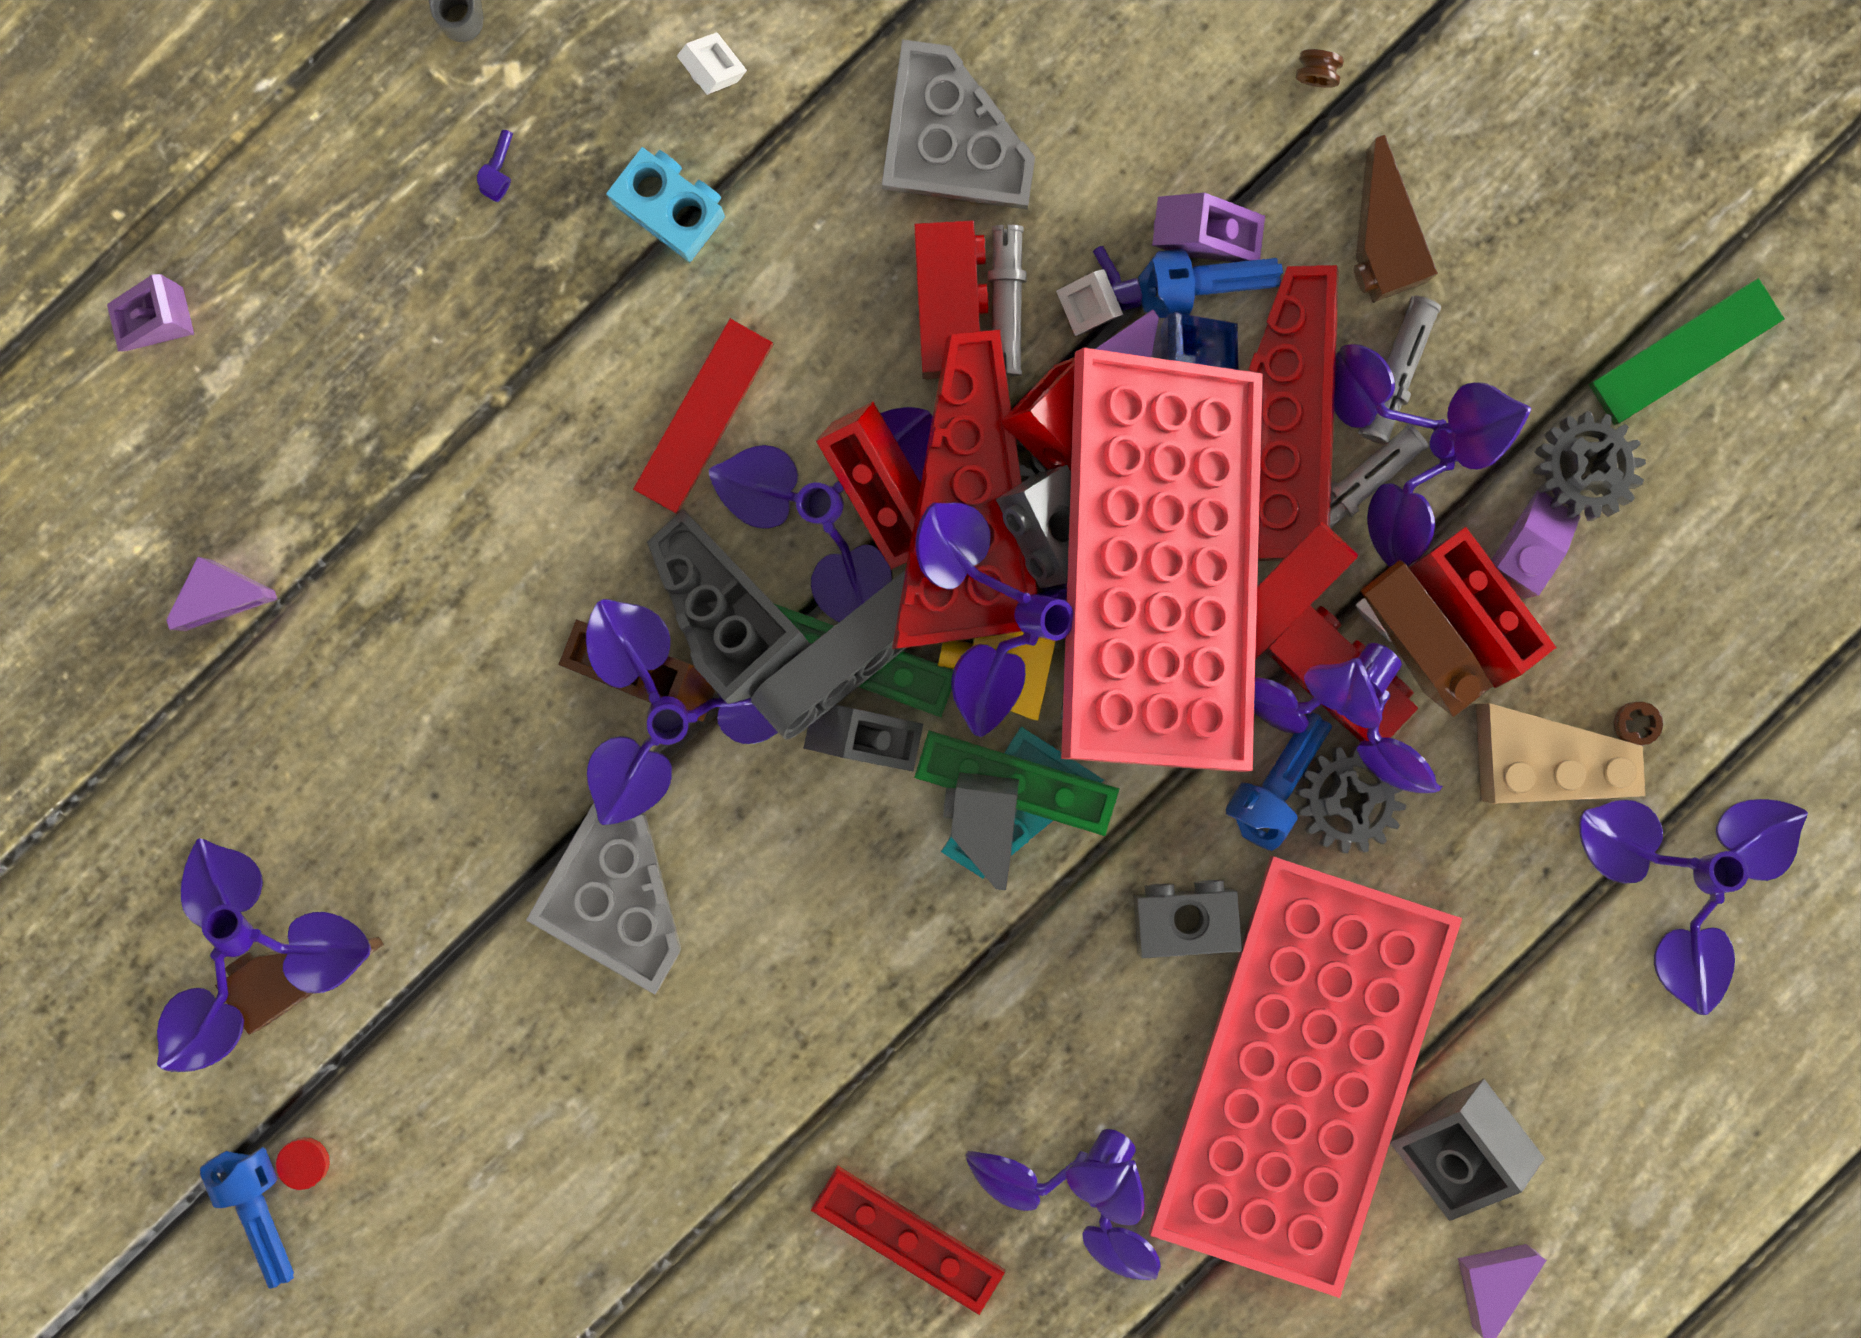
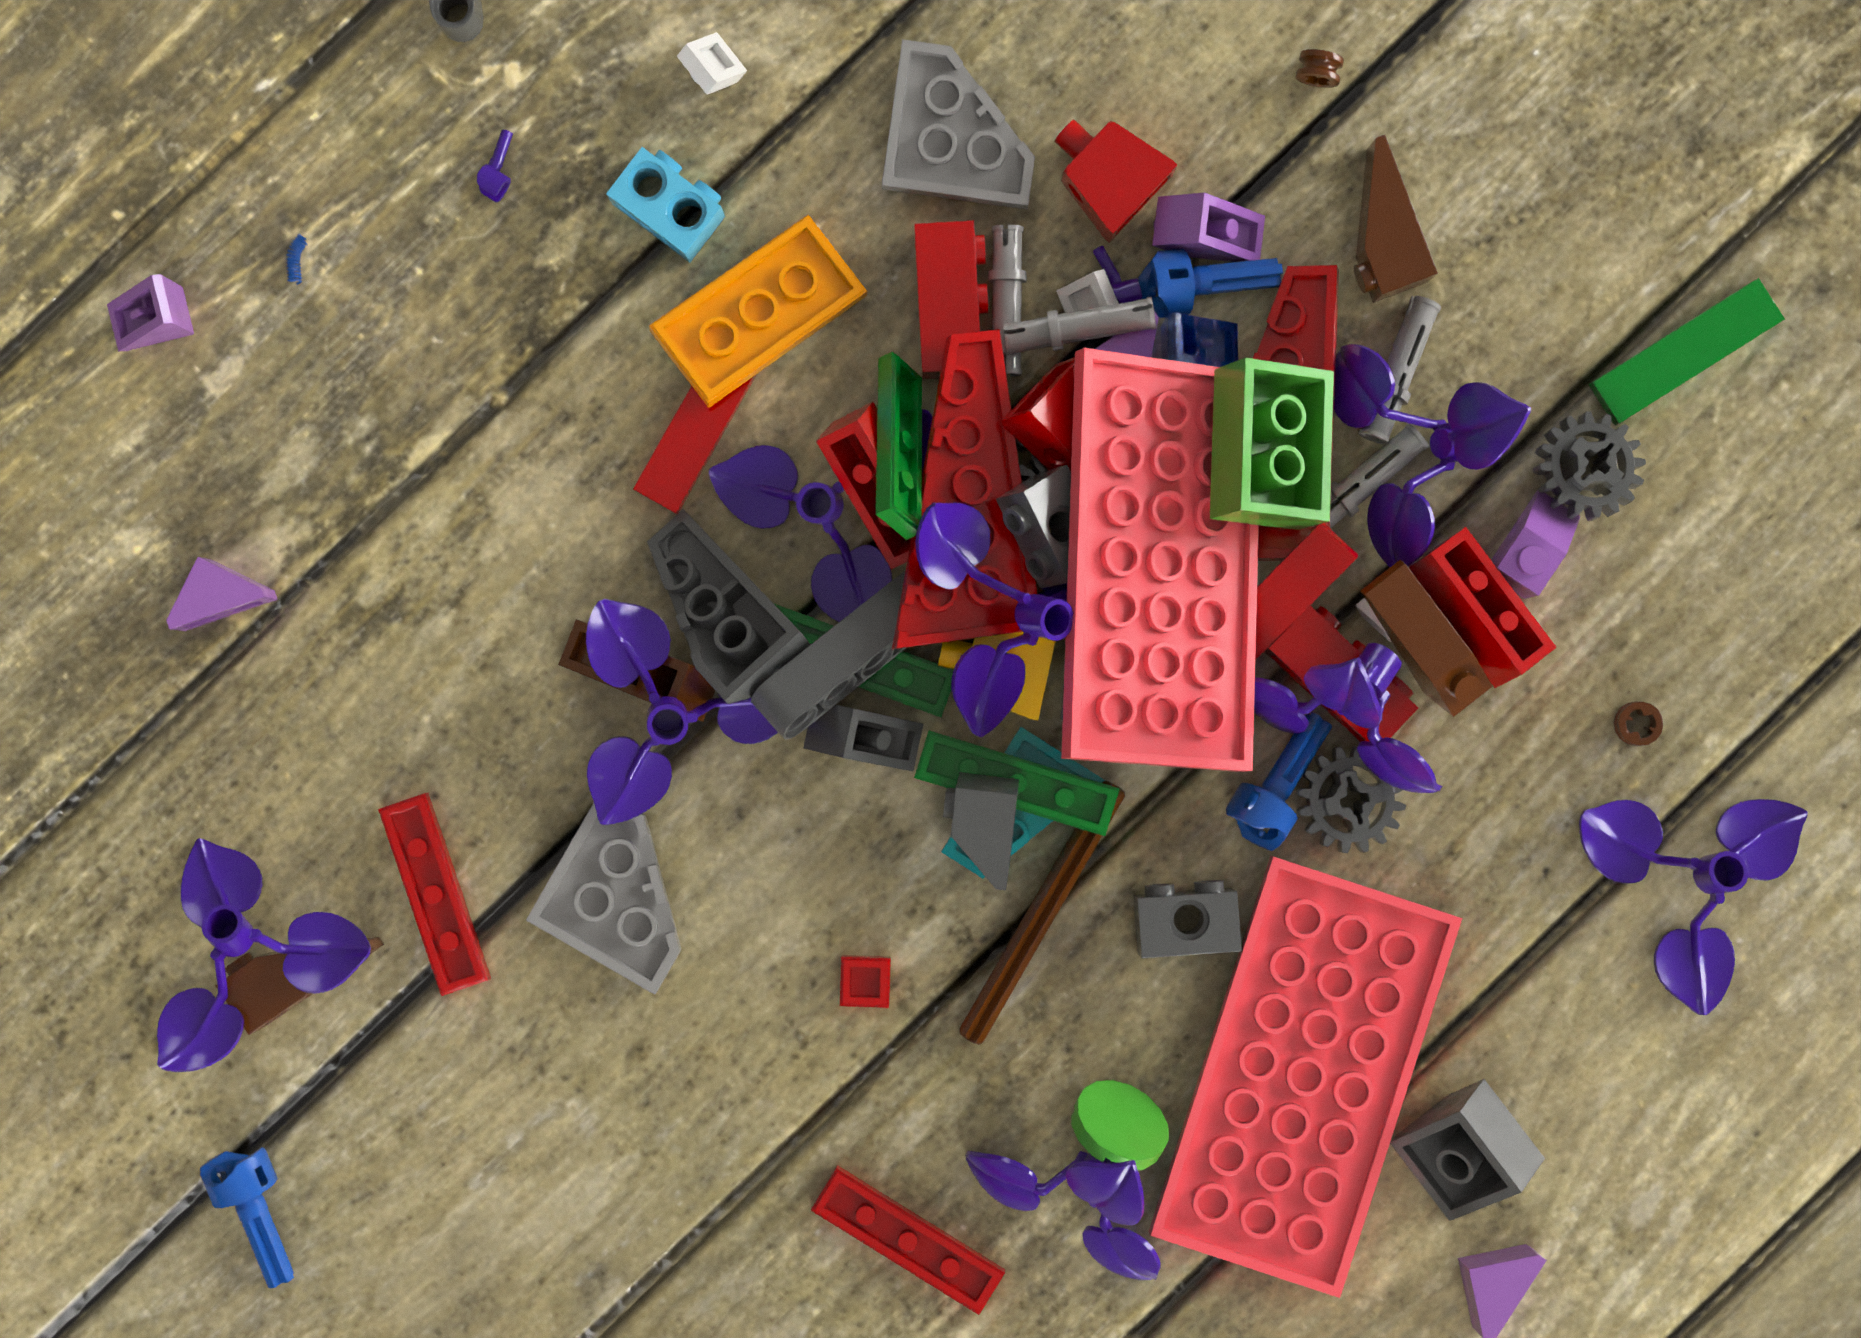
(295, 259): none -> blue leg
(302, 1163): red tile -> none
(434, 894): none -> red tile
(758, 311): none -> light orange tile
(865, 981): none -> red tile
(899, 445): none -> green tile
(1031, 931): none -> reddish brown axle
(1079, 326): none -> light grey pin
(1112, 174): none -> red torso
(1119, 1124): none -> bright green tile
(1271, 444): none -> bright green brick
(1550, 761): tan wedge -> none

